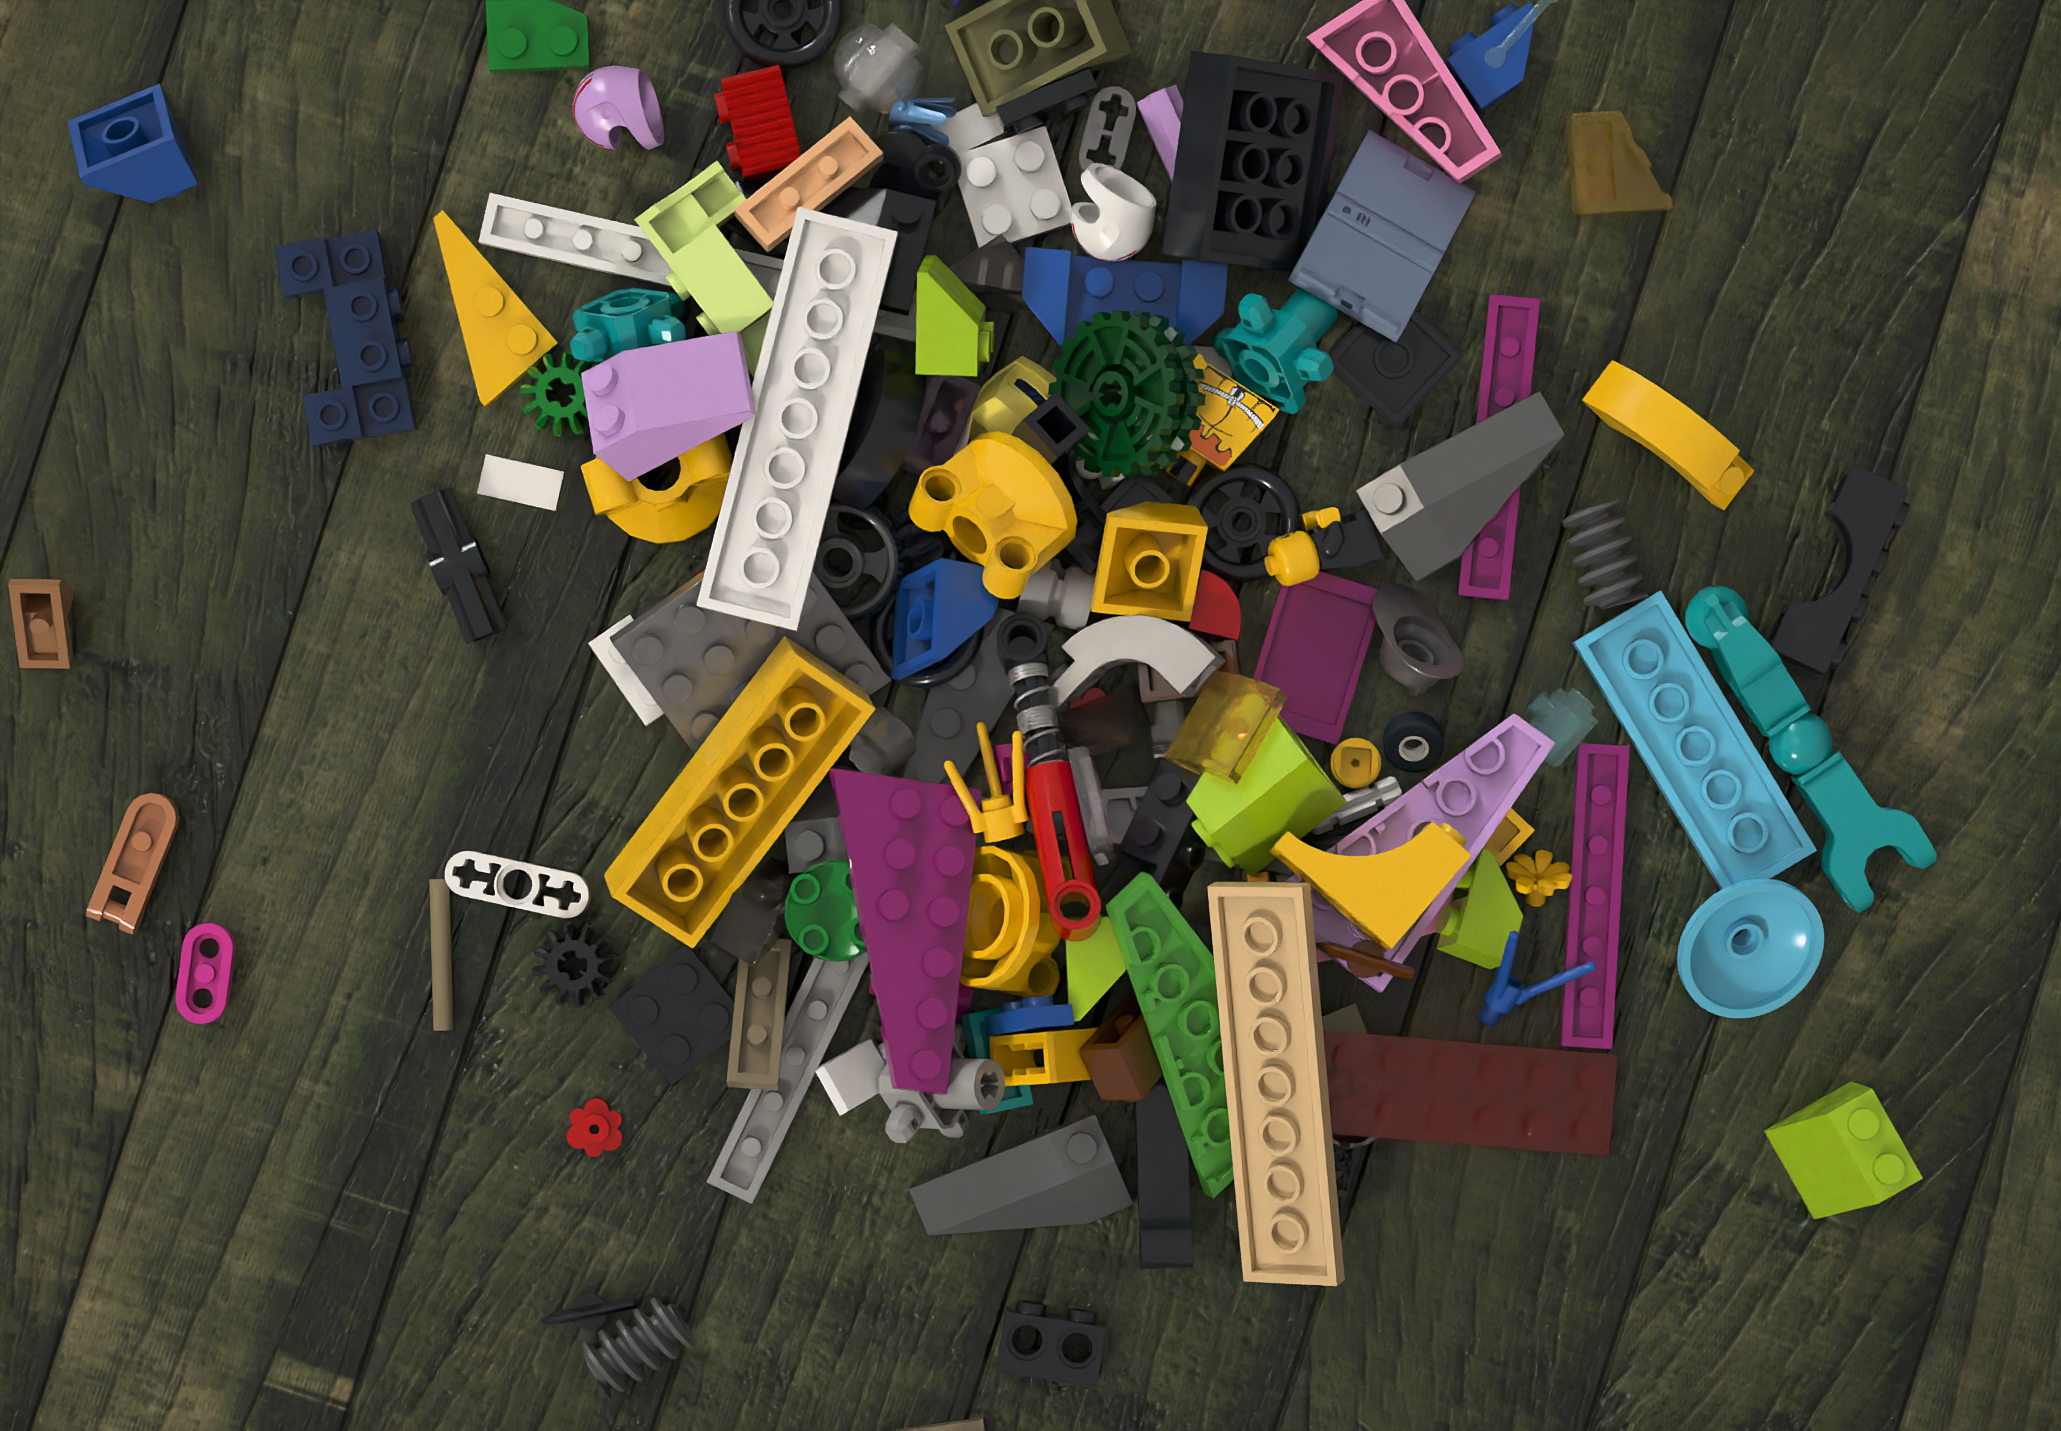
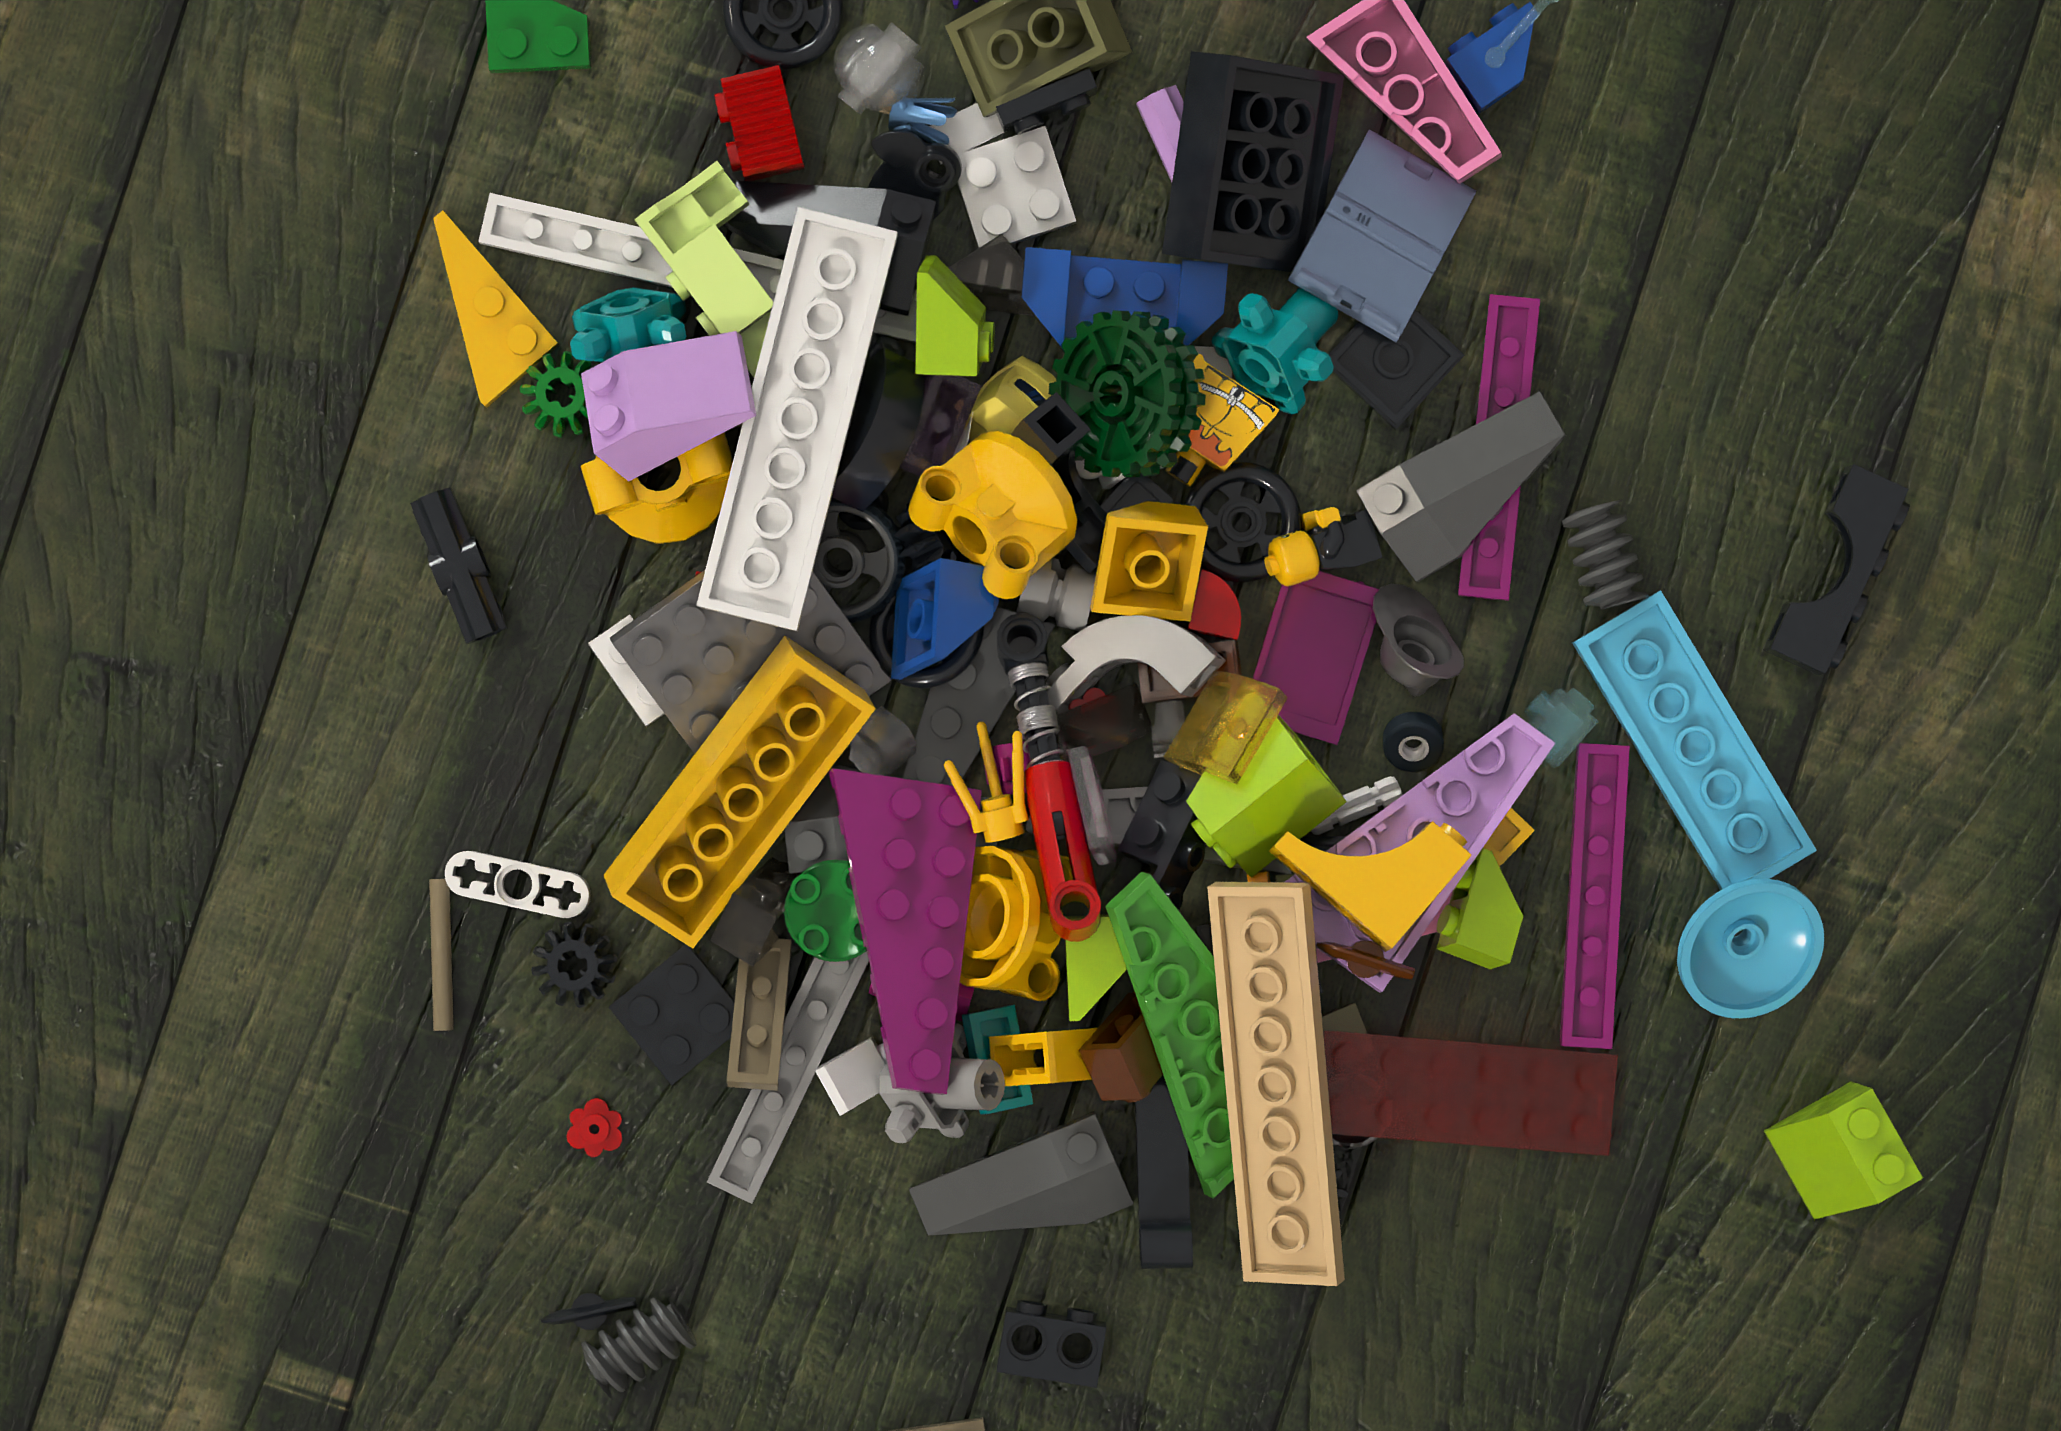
(42, 622): medium nougat slope -> none
(133, 148): blue slope -> none
(135, 860): nougat plate -> none
(201, 972): dark pink plate -> none
(364, 333): dark blue bracket -> none
(520, 482): white sticker -> none
(615, 99): lavender helmet -> none
(808, 183): light nougat plate -> none
(1029, 1016): blue plate -> none
(1095, 127): flat silver beam -> none
(1118, 219): white helmet -> none
(1355, 763): yellow tile -> none
(1509, 990): blue plant -> none
(1538, 876): yellow plant -> none
(1609, 168): clear yellow wing -> none
(1670, 431): yellow arch -> none
(1803, 747): teal piece -> none

